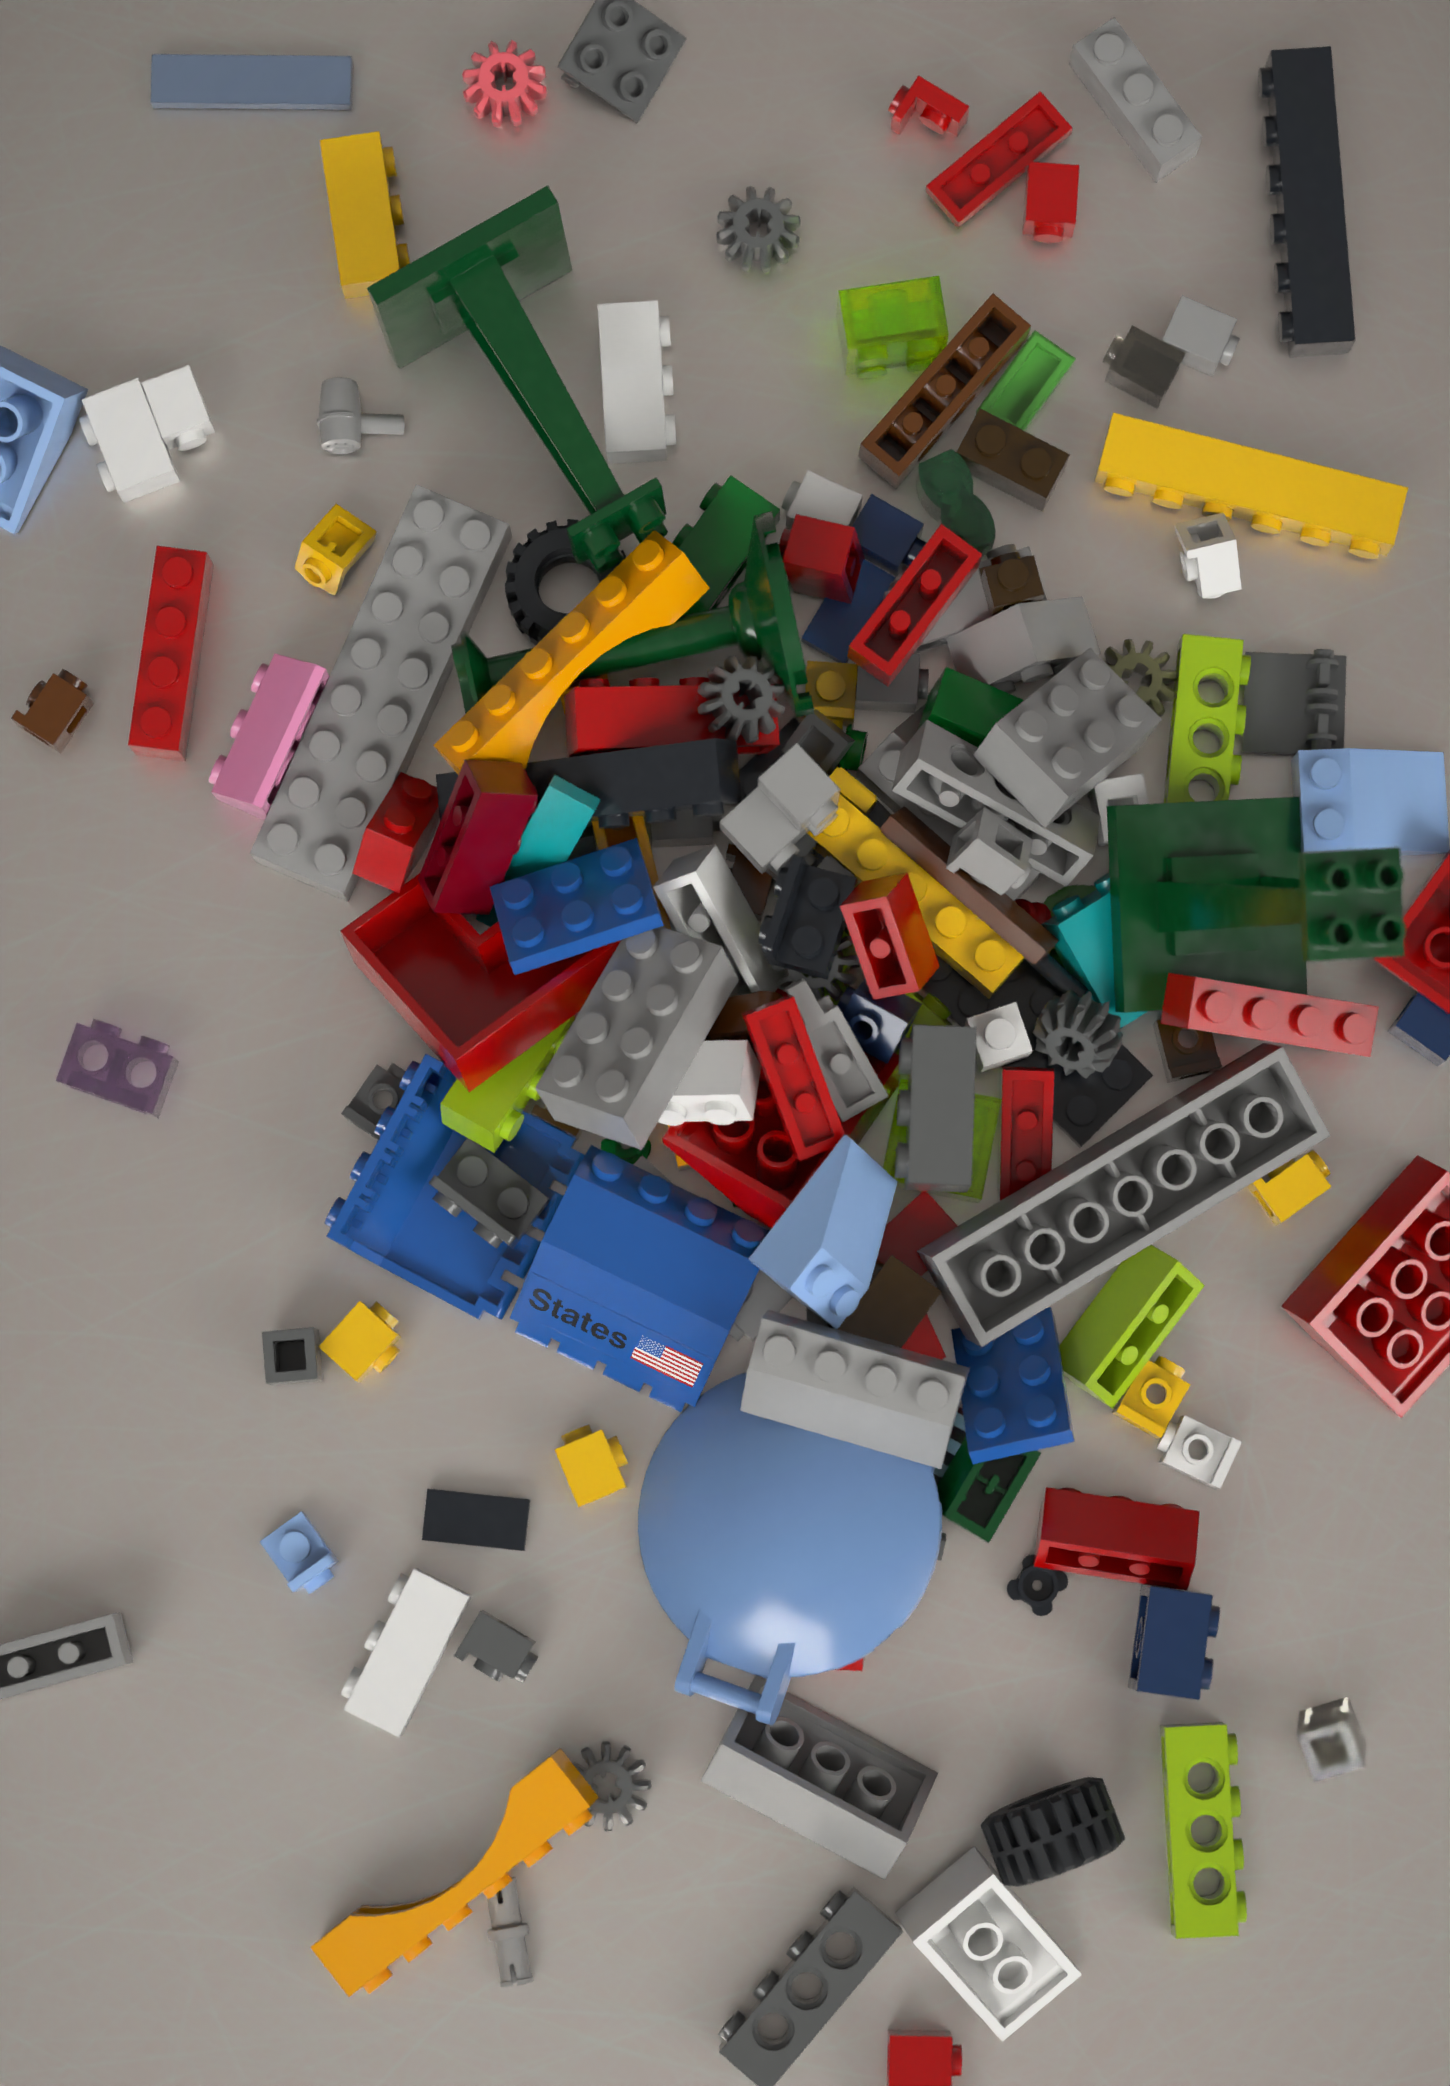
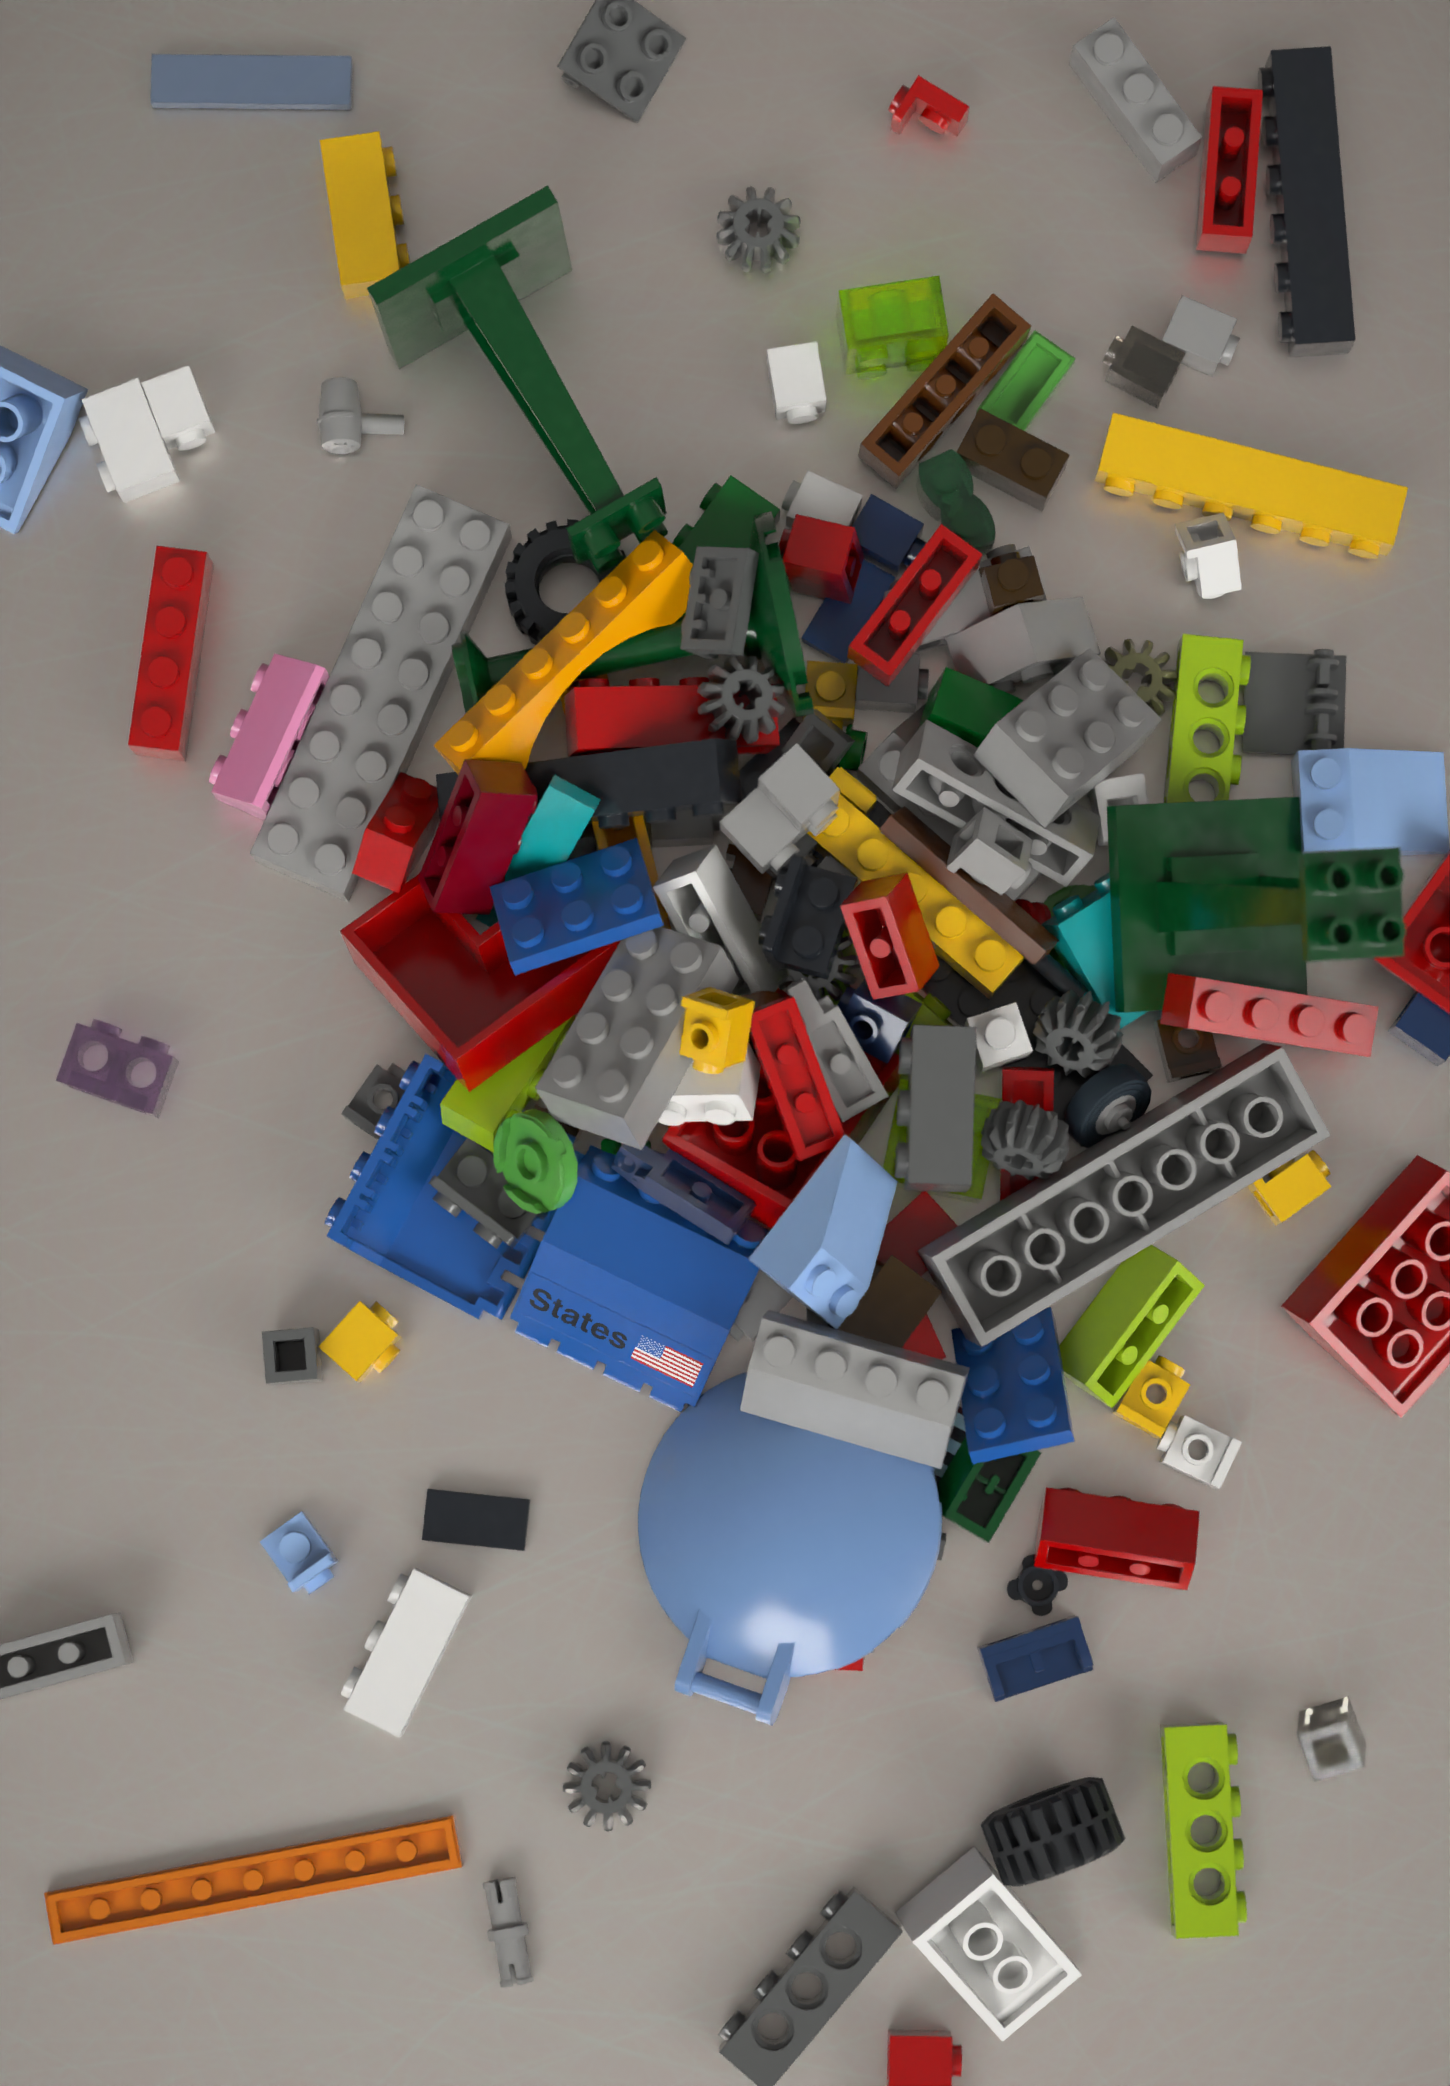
(55, 710): reddish brown brick -> none
(253, 1879): none -> orange tile
(333, 549): yellow bracket -> none
(375, 1936): light orange arch -> none
(498, 1648): dark grey brick -> none
(504, 65): coral gear -> none
(535, 1161): none -> bright green tile
(591, 1464): yellow brick -> none
(635, 382): white brick -> none
(686, 1189): none -> dark blue hinge
(715, 1029): none -> yellow brick
(719, 601): none -> dark grey bracket
(796, 382): none -> white brick
(823, 1781): light grey slope -> none
(998, 159): red plate -> none
(1025, 1140): none -> dark grey gear
(1035, 1658): none -> dark blue hinge
(1050, 201): red brick -> none
(1107, 1104): none -> black wheel
(1173, 1642): dark blue brick -> none
(1229, 169): none -> red brick

